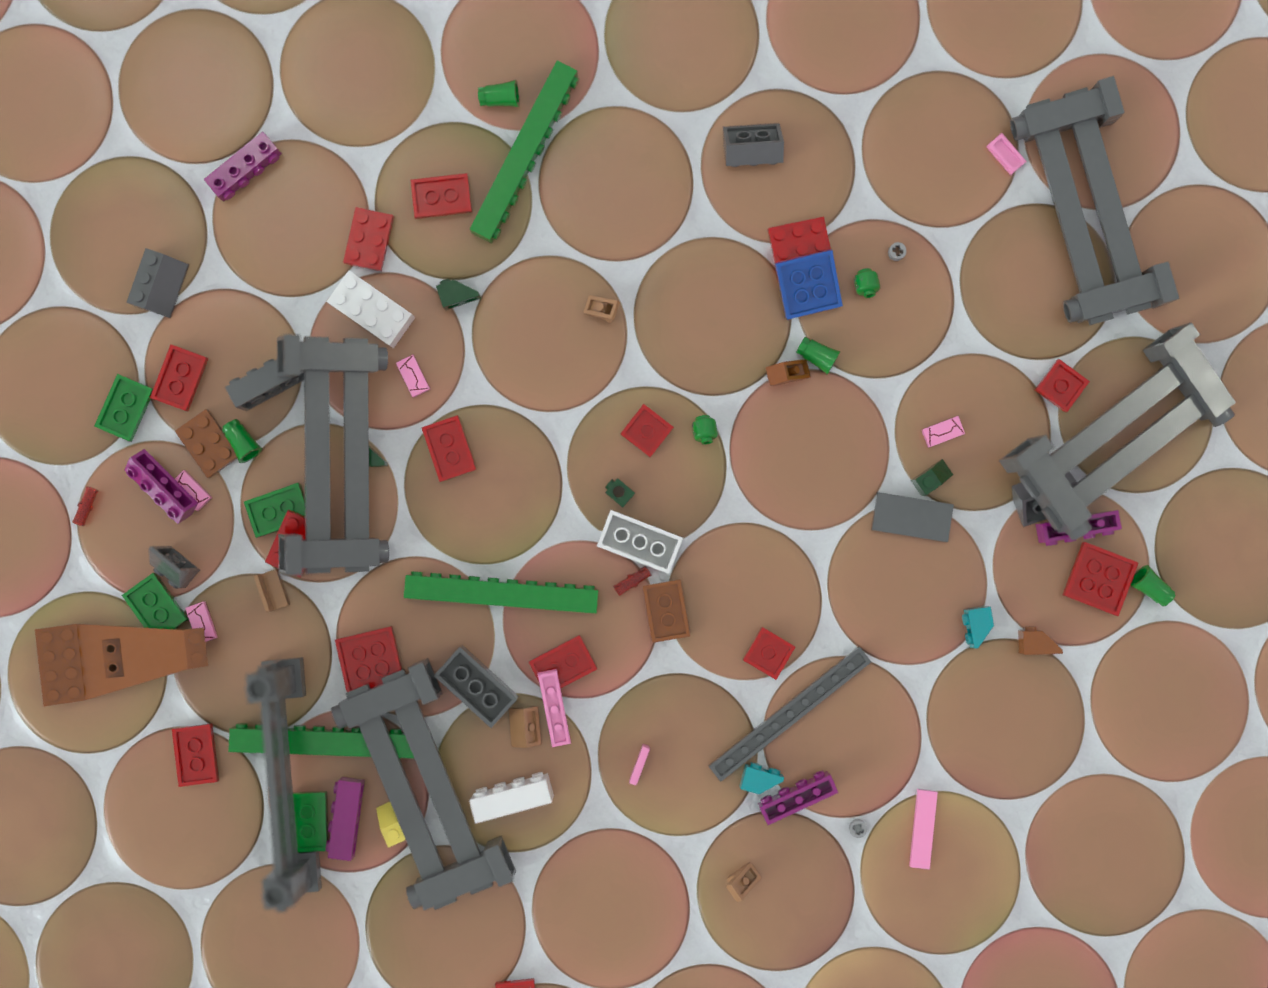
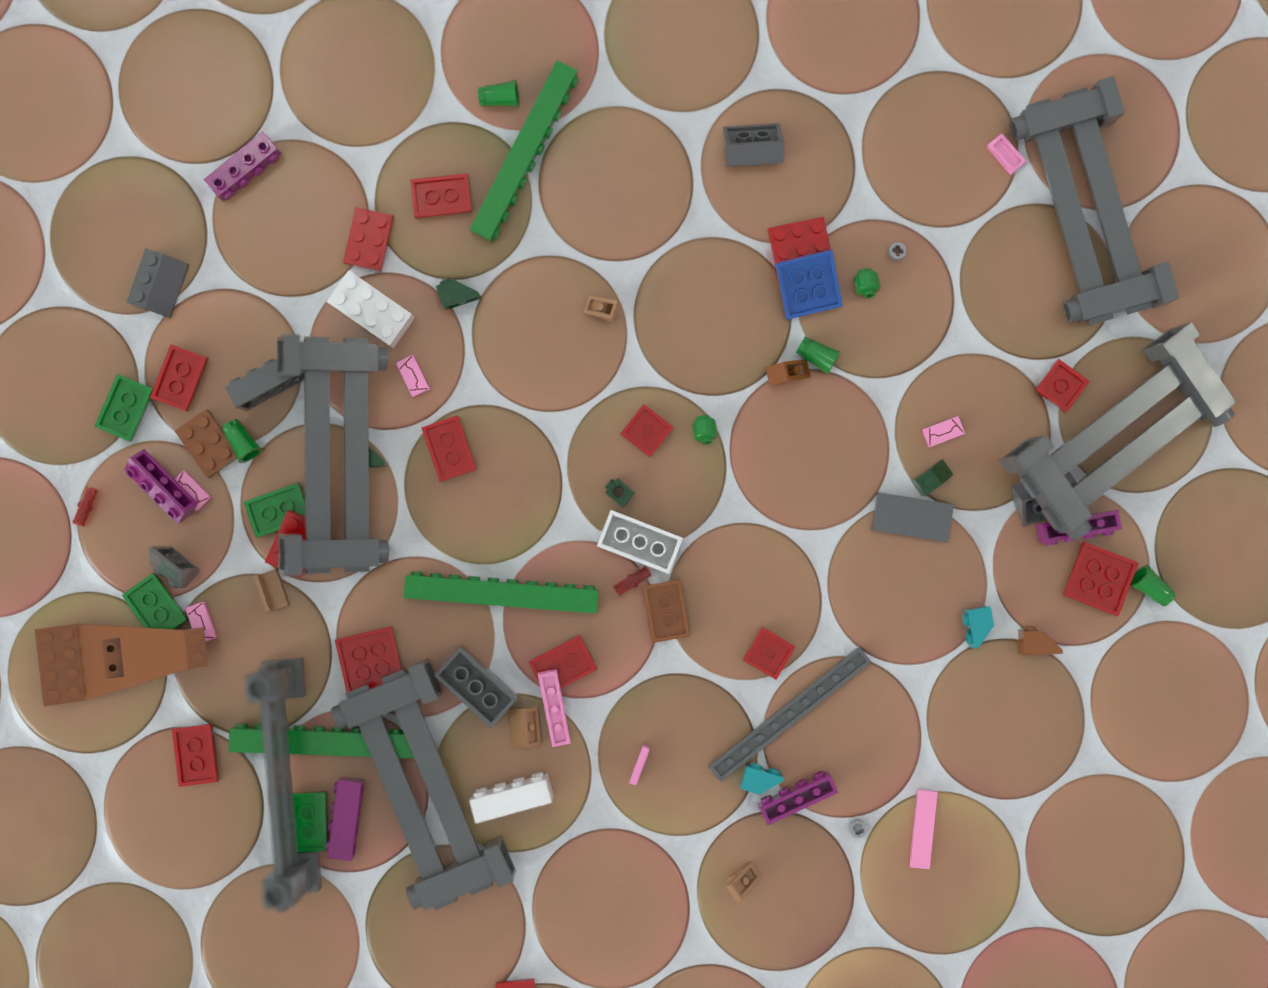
(389, 825): light yellow slope -> none

